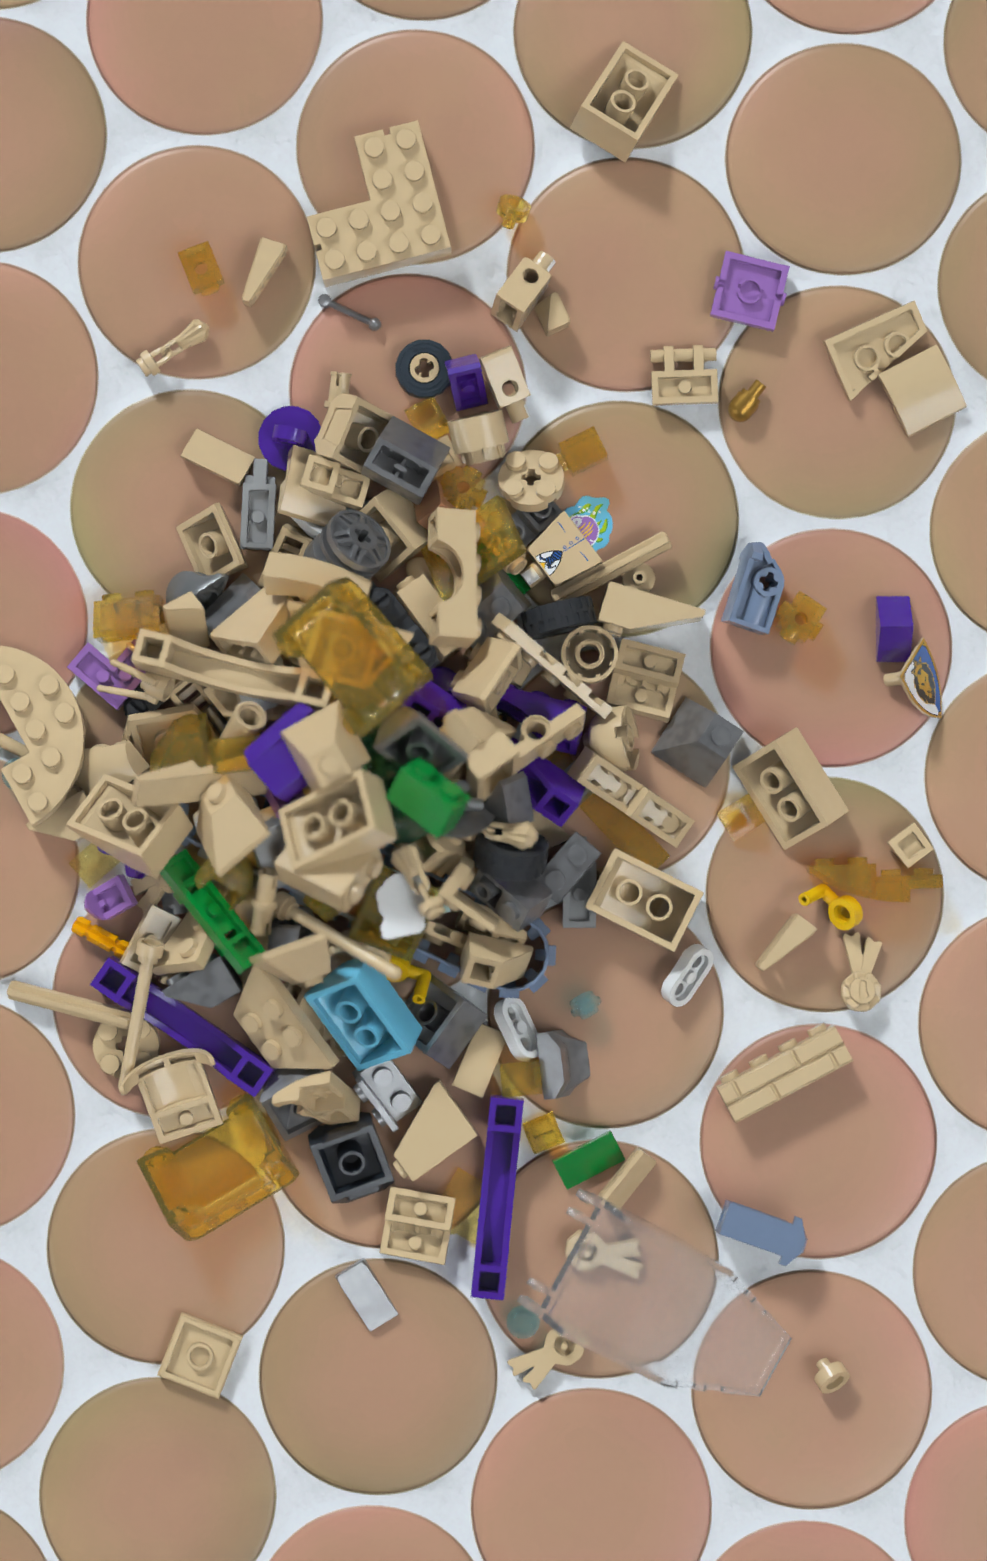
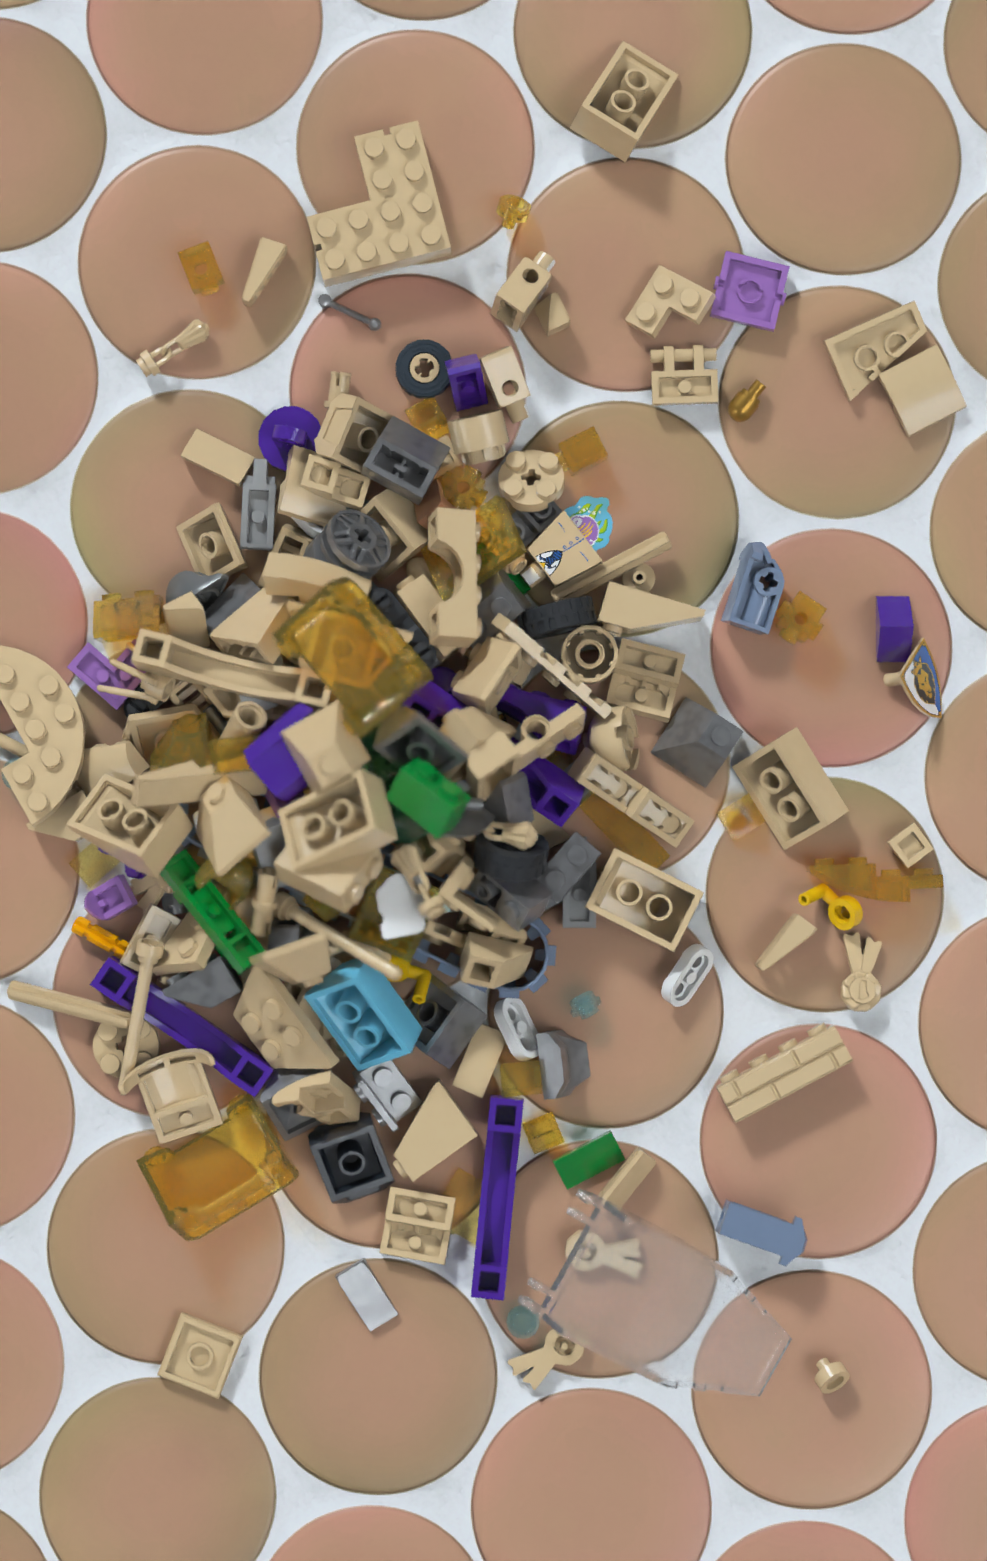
(666, 294): none -> tan plate

